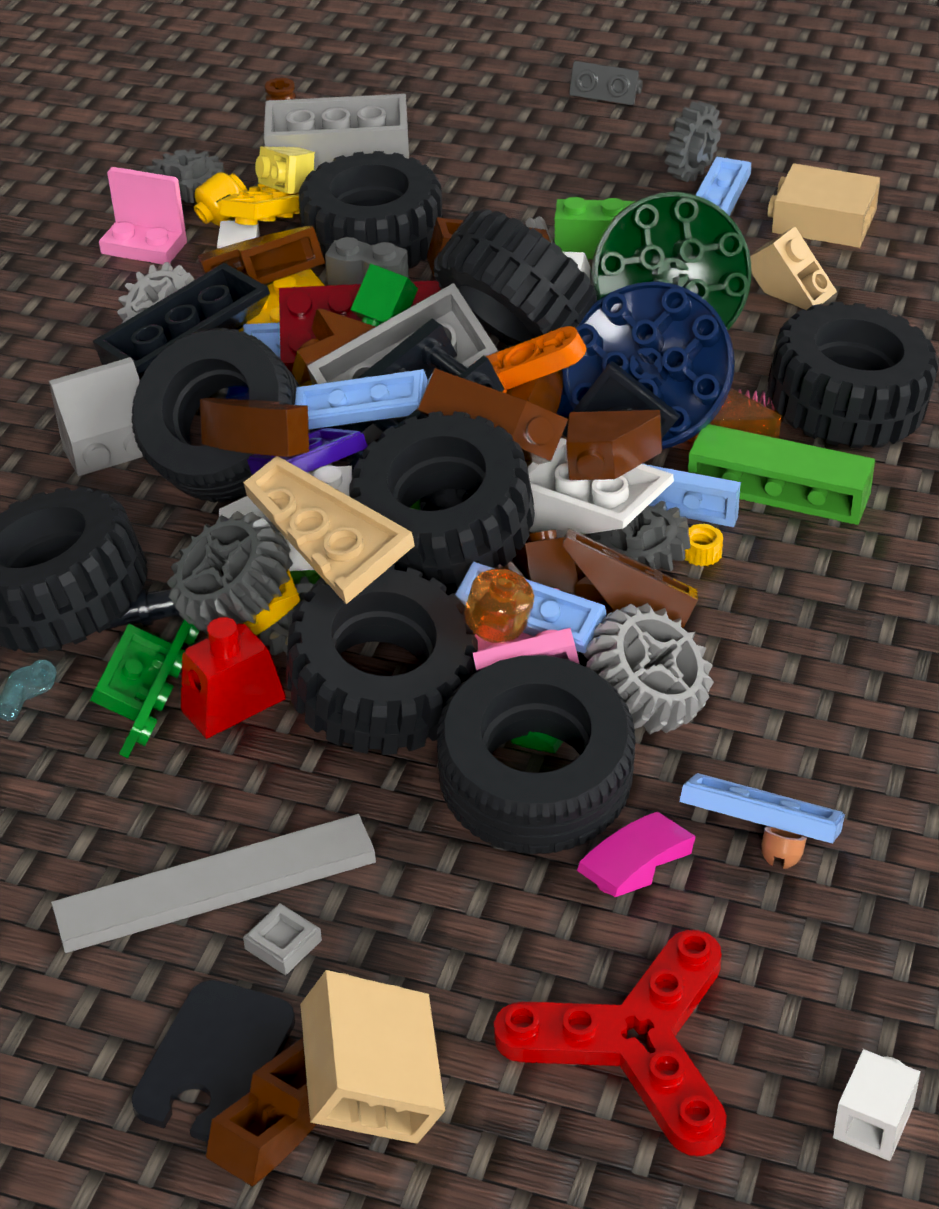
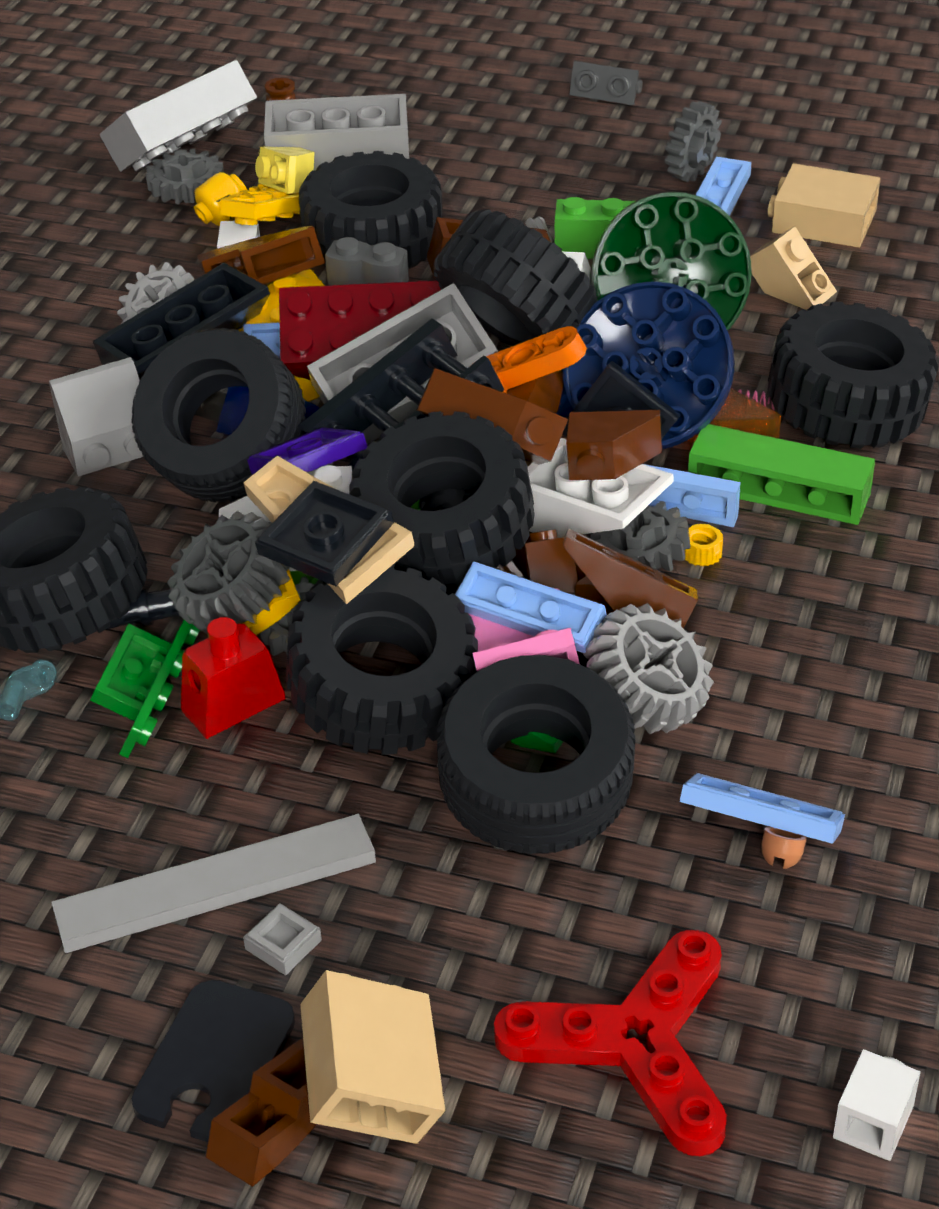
(146, 215): bright pink bracket -> none
(179, 117): none -> brick
(255, 426): reddish brown slope -> none
(324, 533): none -> black tile
(331, 333): reddish brown slope -> none
(362, 398): light blue tile -> none
(383, 295): green brick -> none
(499, 605): clear orange head -> none
(632, 853): dark pink slope -> none

